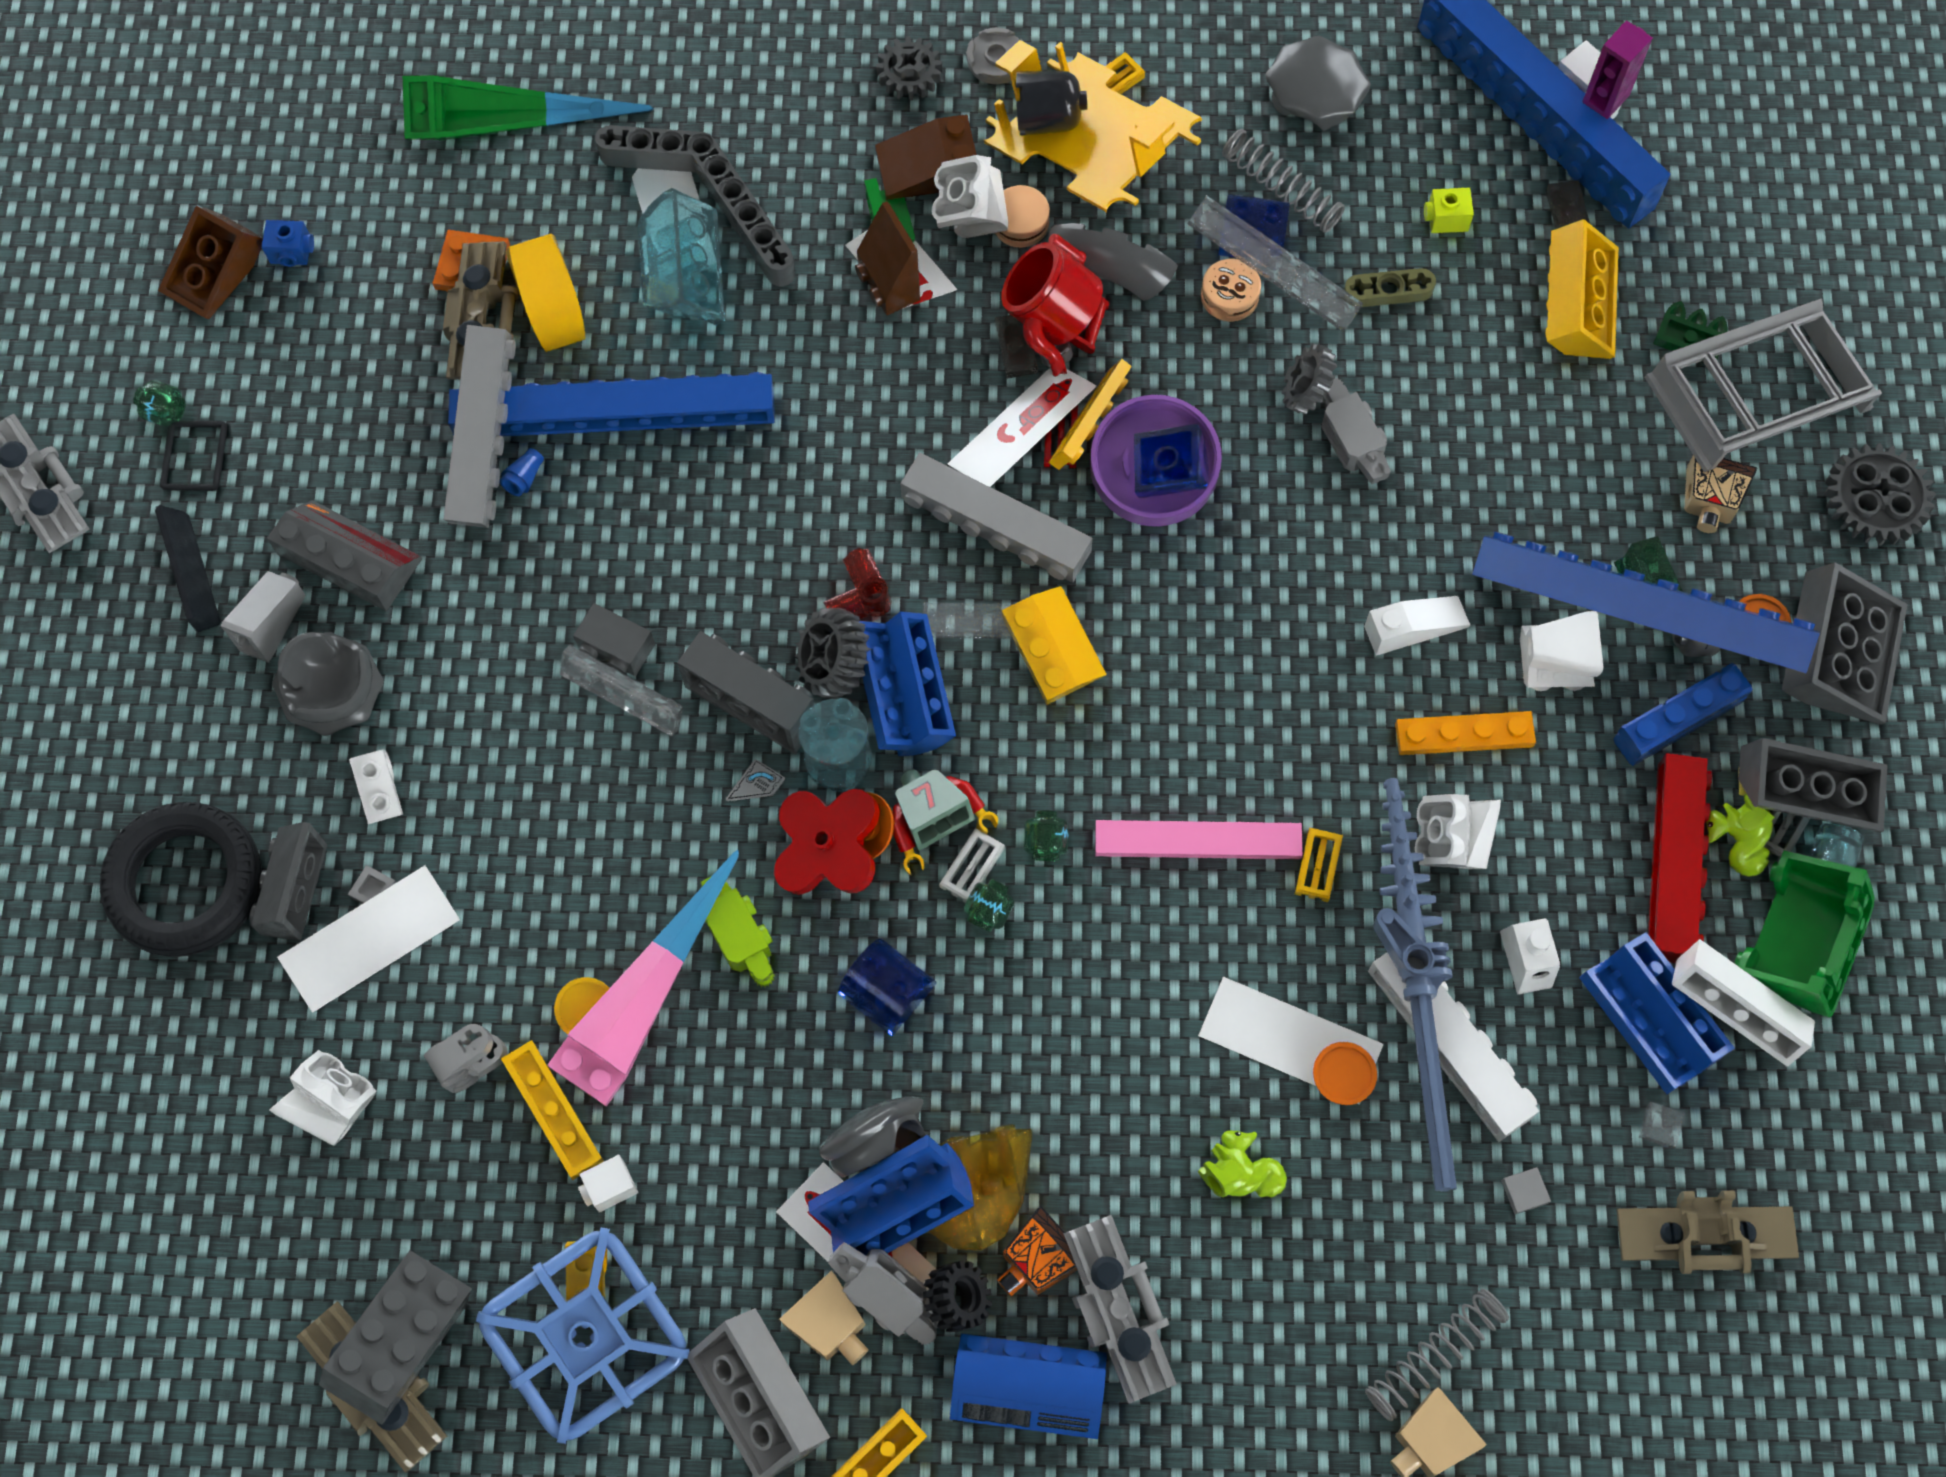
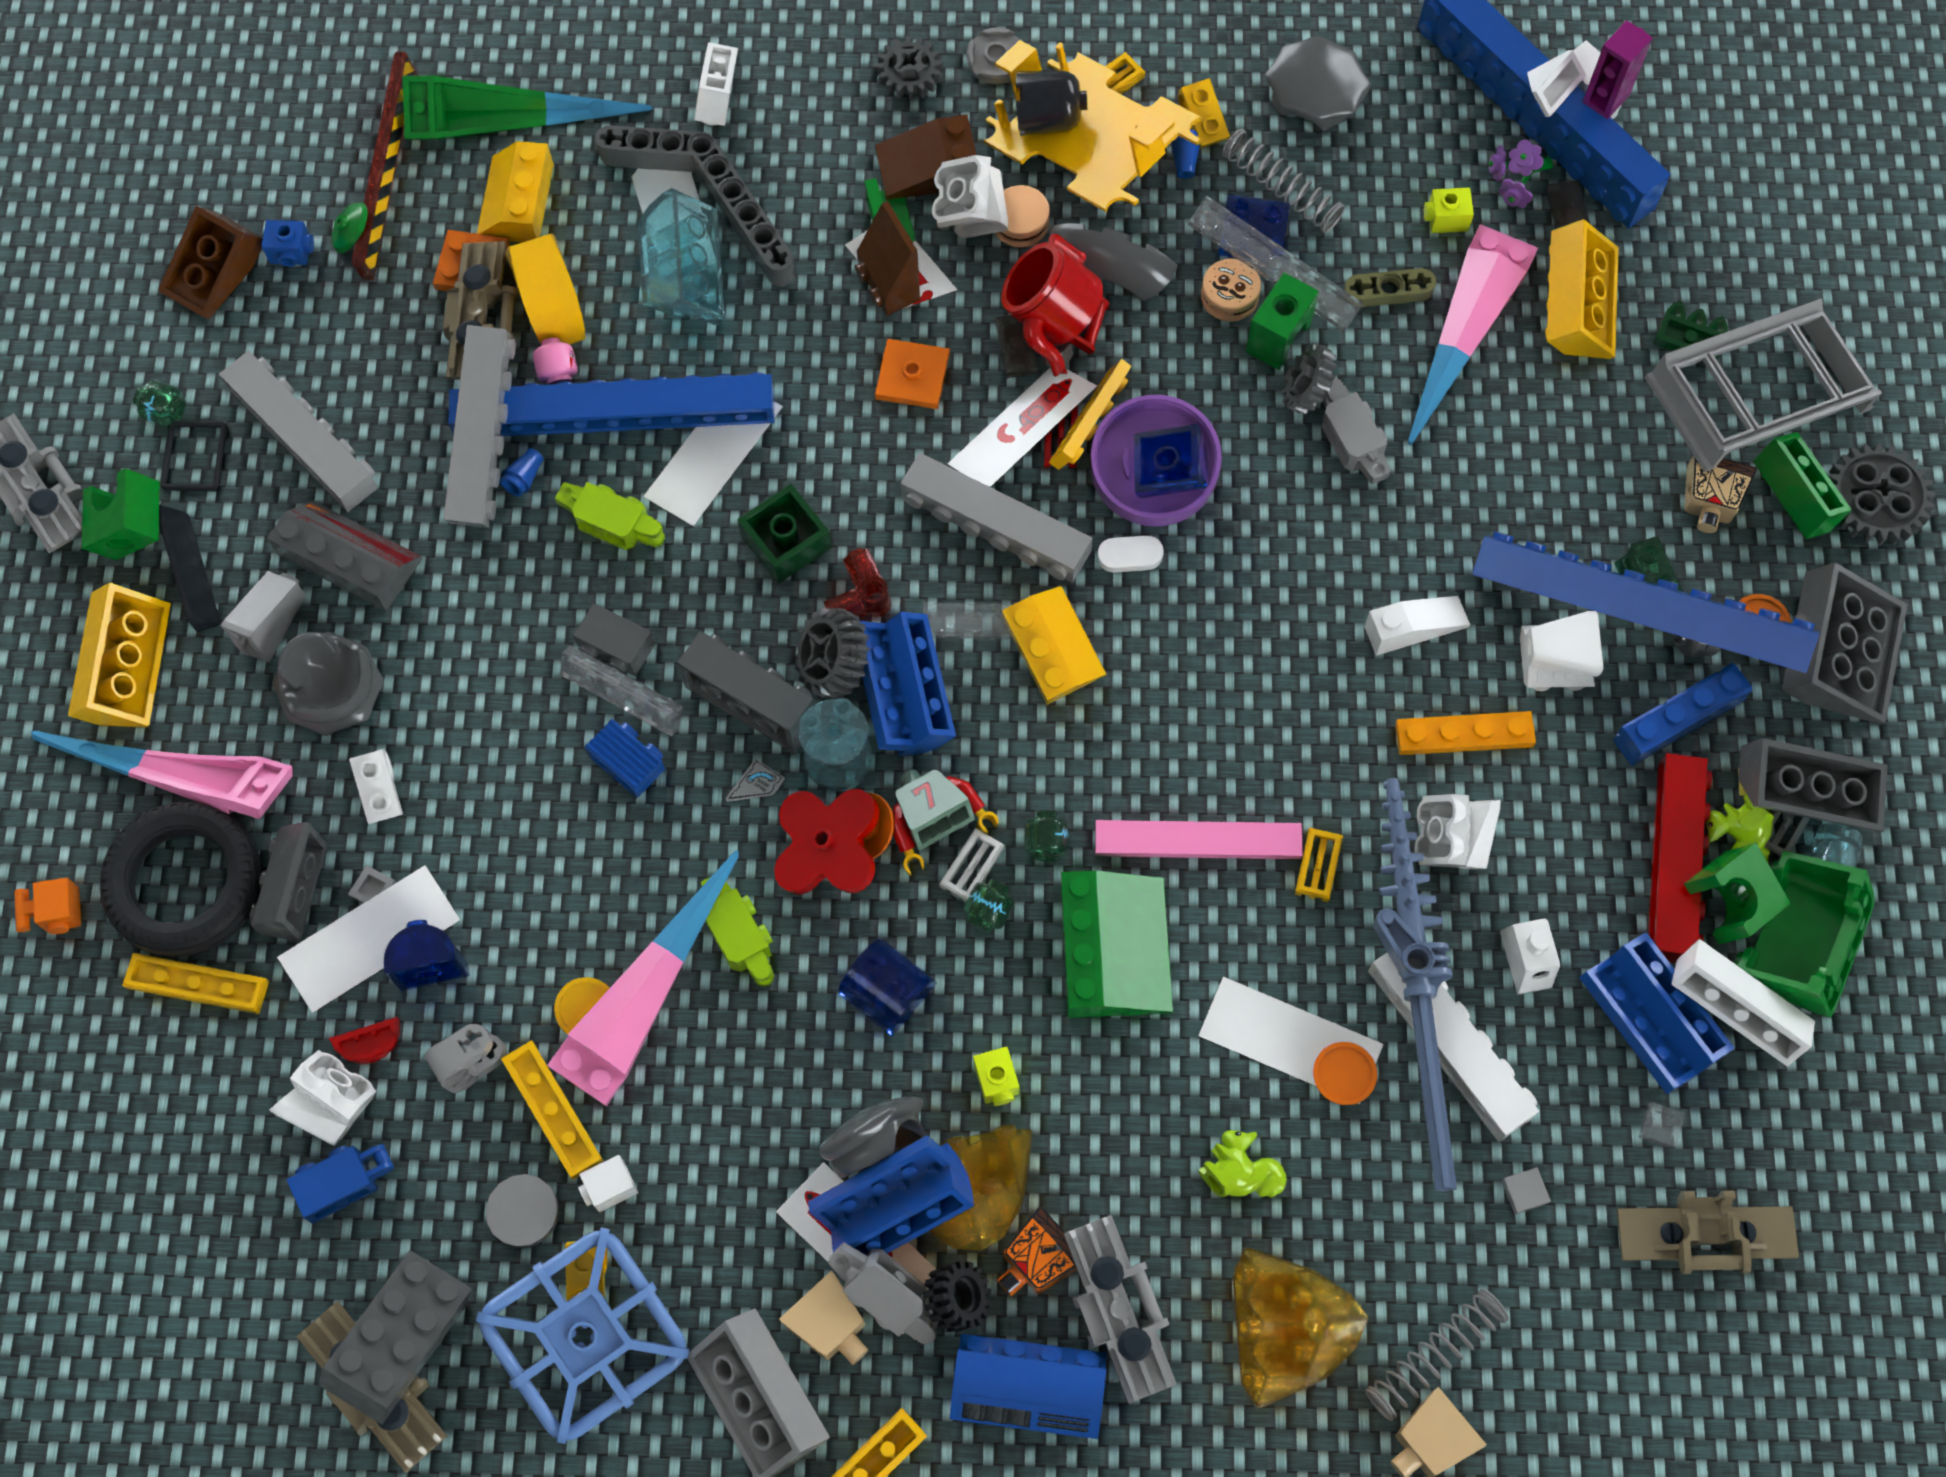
(53, 906): none -> orange brick
(119, 658): none -> yellow slope
(122, 521): none -> green piece
(195, 983): none -> yellow tile
(222, 782): none -> bright pink plate
(299, 431): none -> light grey brick
(337, 1180): none -> blue brick
(349, 227): none -> green piece
(368, 1043): none -> red tile
(383, 169): none -> clear red tile
(422, 957): none -> clear blue brick
(517, 192): none -> yellow slope
(522, 1211): none -> light grey tile
(554, 362): none -> bright pink head
(610, 516): none -> lime hinge
(625, 757): none -> blue brick
(703, 468): none -> white sticker
(716, 84): none -> white slope
(784, 533): none -> dark green brick
(912, 374): none -> orange plate
(996, 1076): none -> neon yellow brick
(1115, 944): none -> slope
(1130, 554): none -> white tile
(1185, 156): none -> blue cone
(1202, 101): none -> yellow plate
(1279, 319): none -> green piece
(1290, 1326): none -> clear yellow brick
(1487, 281): none -> bright pink plate
(1524, 160): none -> medium lavender plant
(1555, 81): none -> white slope
(1747, 888): none -> green piece
(1802, 485): none -> green brick

